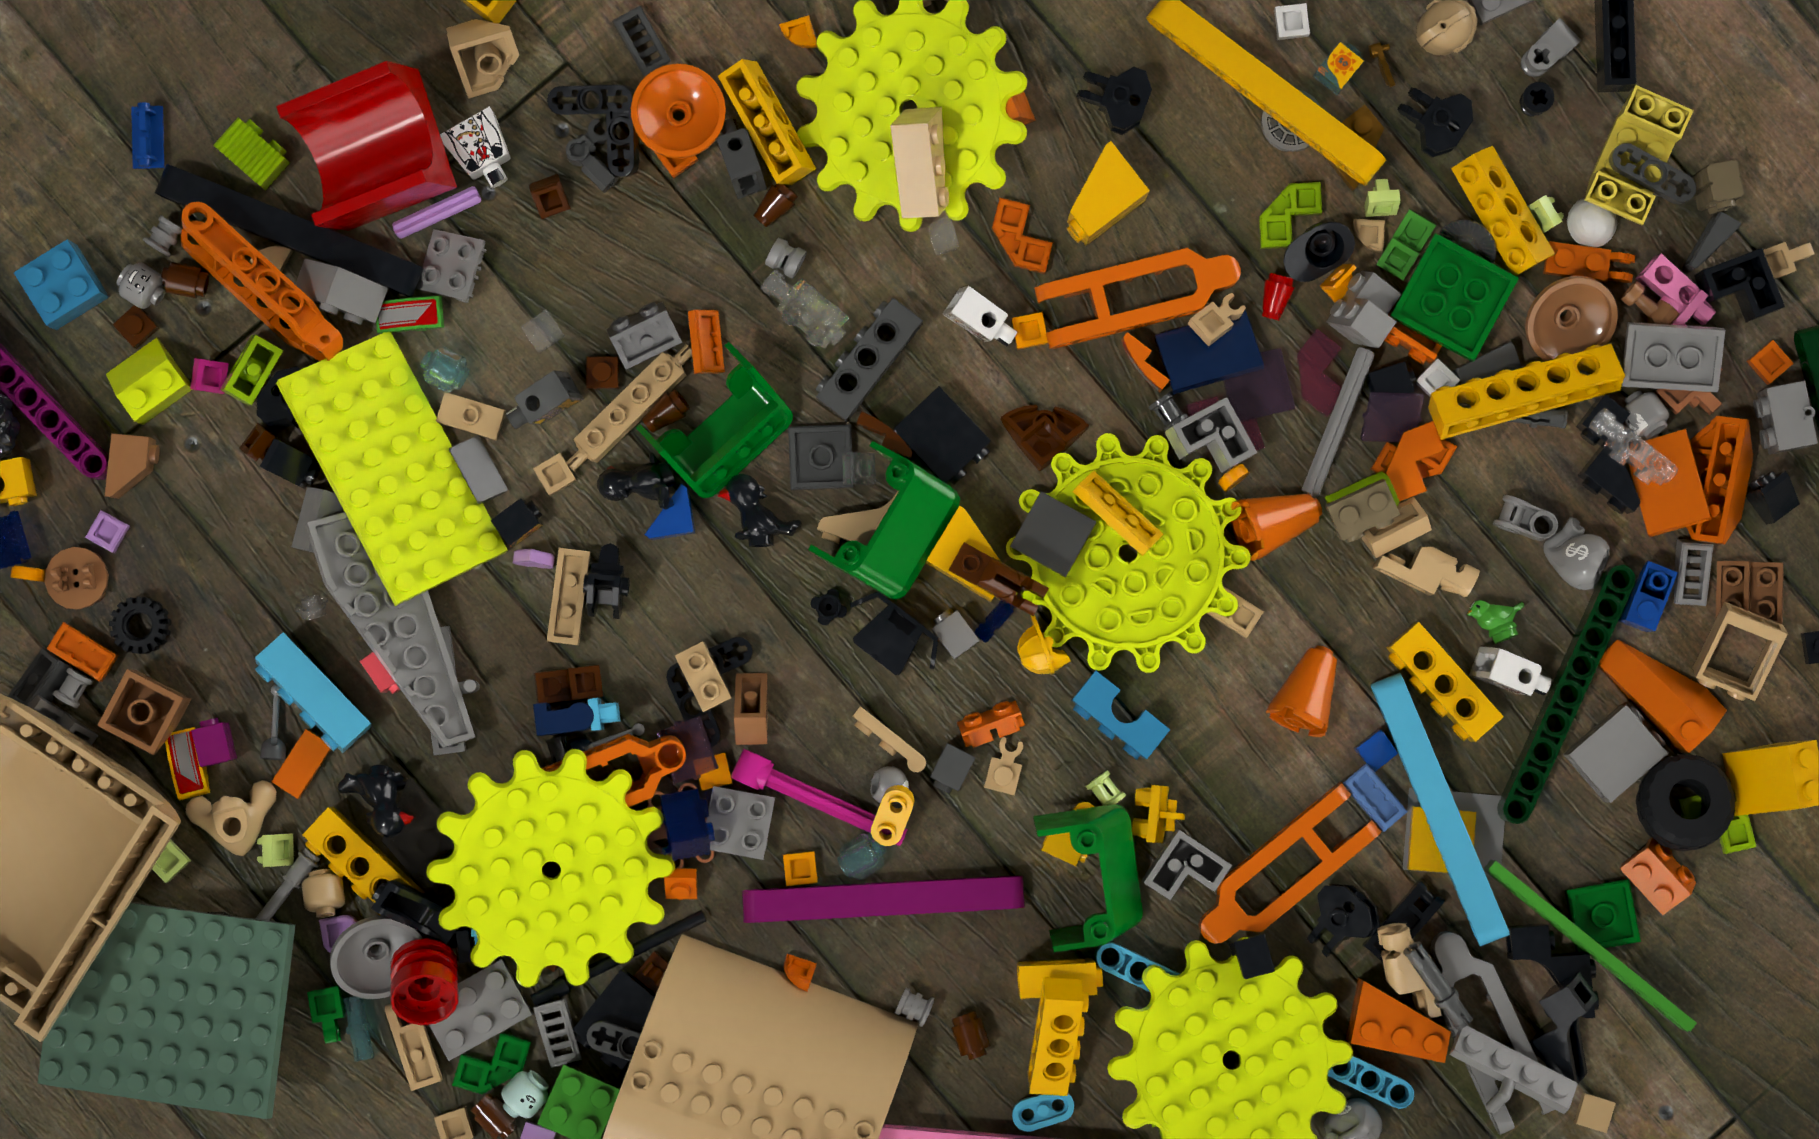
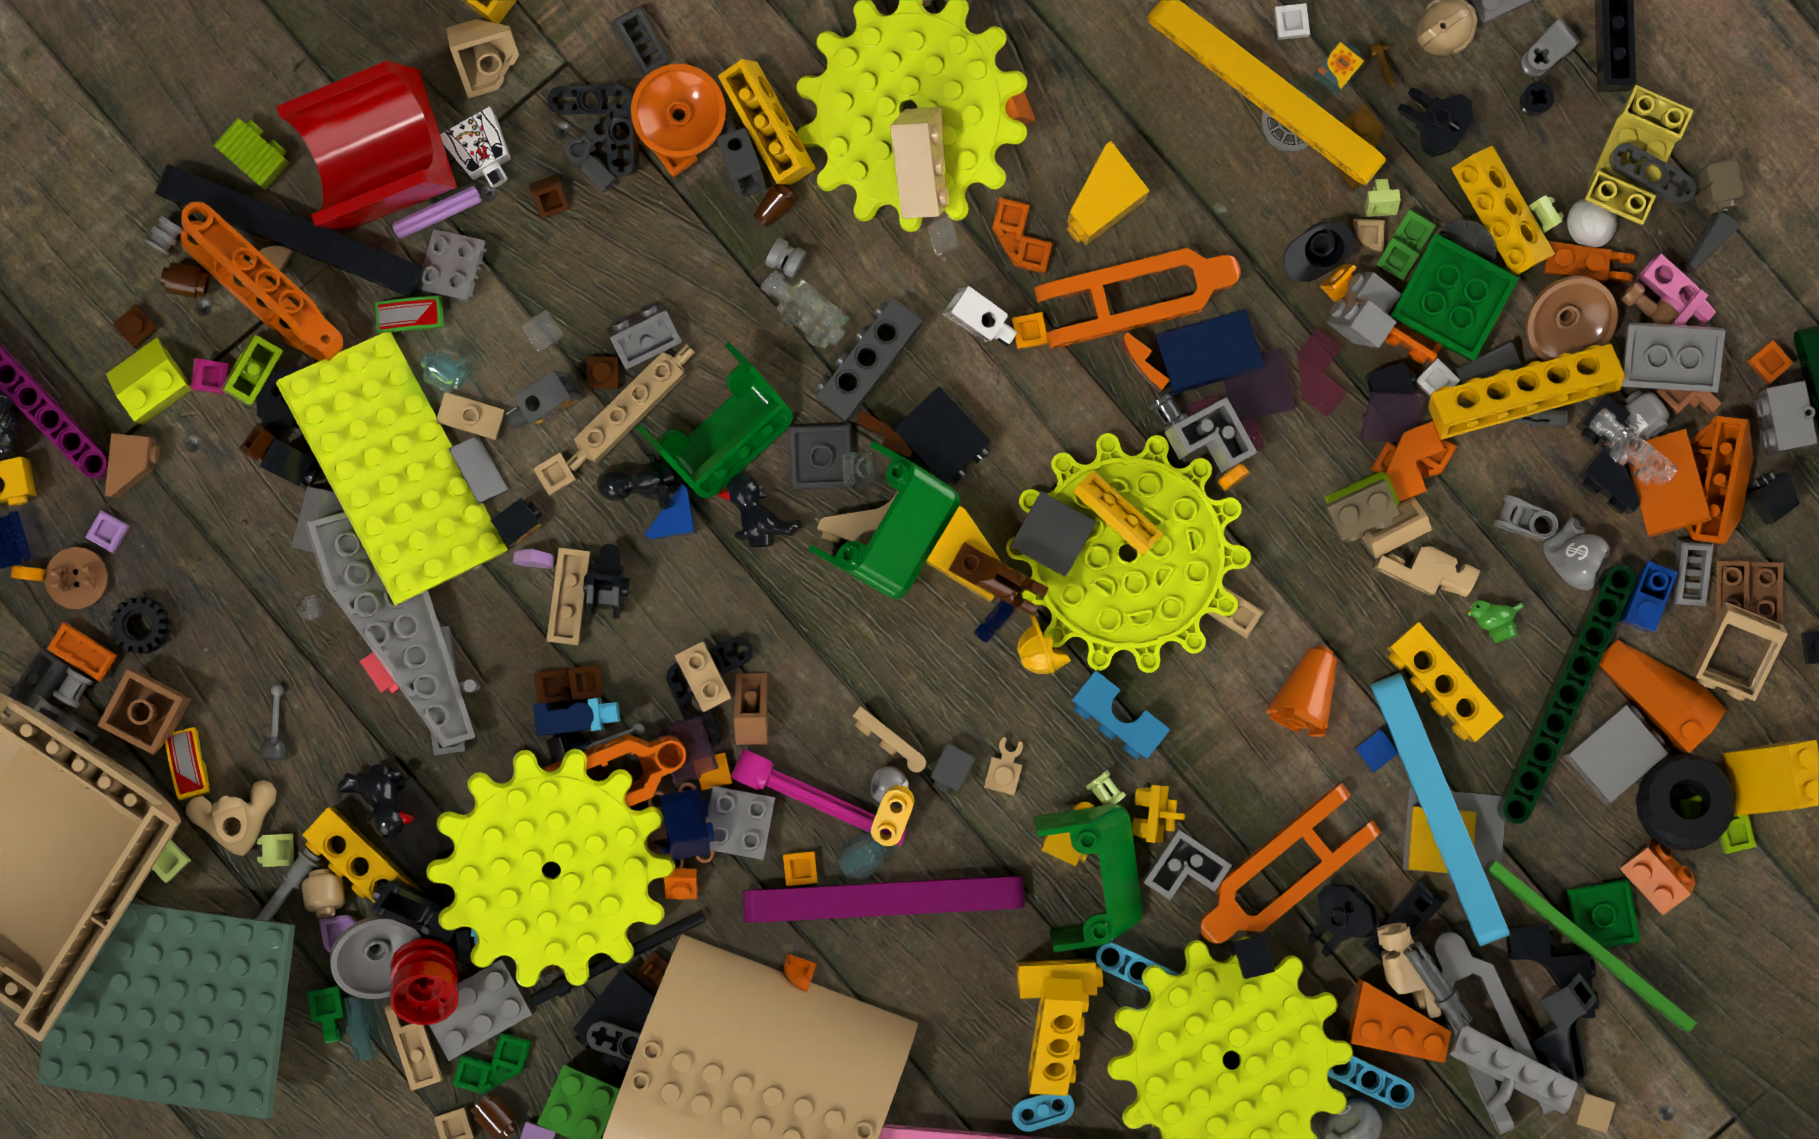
(61, 284): dark azure piece -> none
(141, 285): light grey head -> none
(147, 136): blue hinge -> none
(213, 743): magenta brick -> none
(302, 764): orange tile -> none
(312, 692): medium azure brick -> none
(341, 290): light grey brick -> none
(524, 1094): light aqua head -> none
(553, 1006): light grey slope -> none
(667, 410): reddish brown cone -> none
(706, 341): orange plate -> none
(799, 32): light orange tile -> none
(825, 615): black plate -> none
(891, 635): black piece -> none
(914, 1006): light grey bush -> none
(954, 633): light grey brick -> none
(970, 1035): reddish brown brick -> none
(1003, 716): orange hinge -> none
(1043, 432): reddish brown brick -> none
(1128, 86): black hinge -> none
(1215, 321): tan plate -> none
(1273, 521): orange cone -> none
(1276, 295): red cone -> none
(1294, 200): lime tile -> none
(1338, 422): light grey axle -> none
(1374, 797): medium blue plate -> none
(1509, 672): white torso -> none
(1748, 279): black brick -> none
(1782, 259): tan plate -> none

